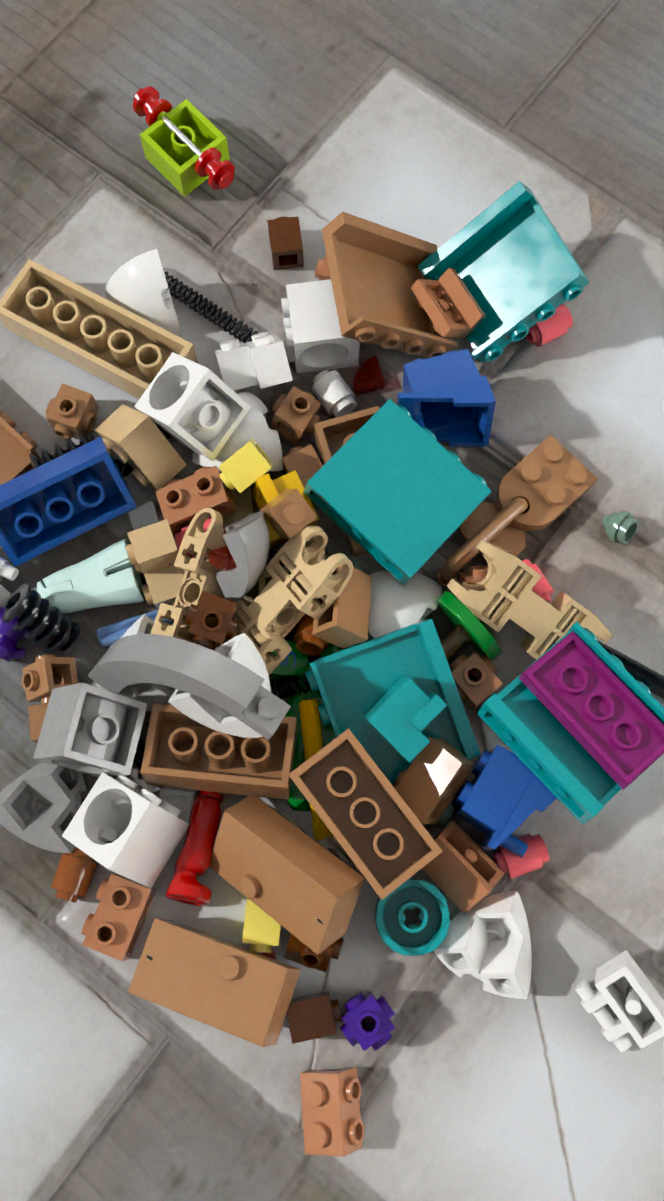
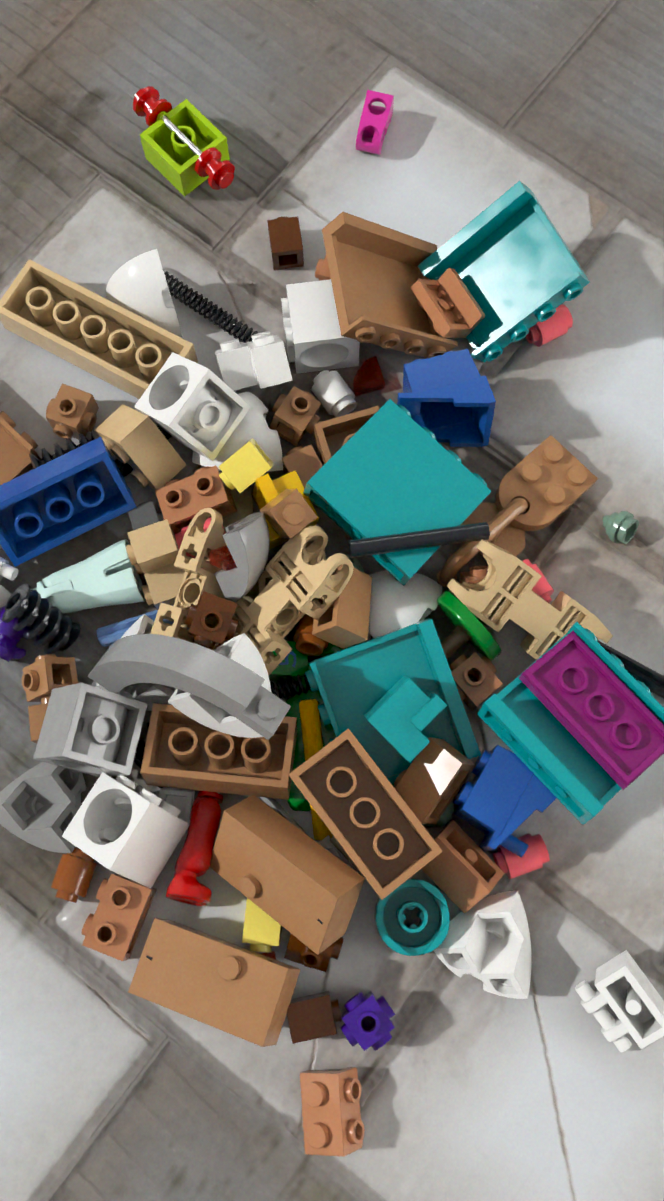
(374, 122): none -> dark pink leg
(418, 539): none -> black piece

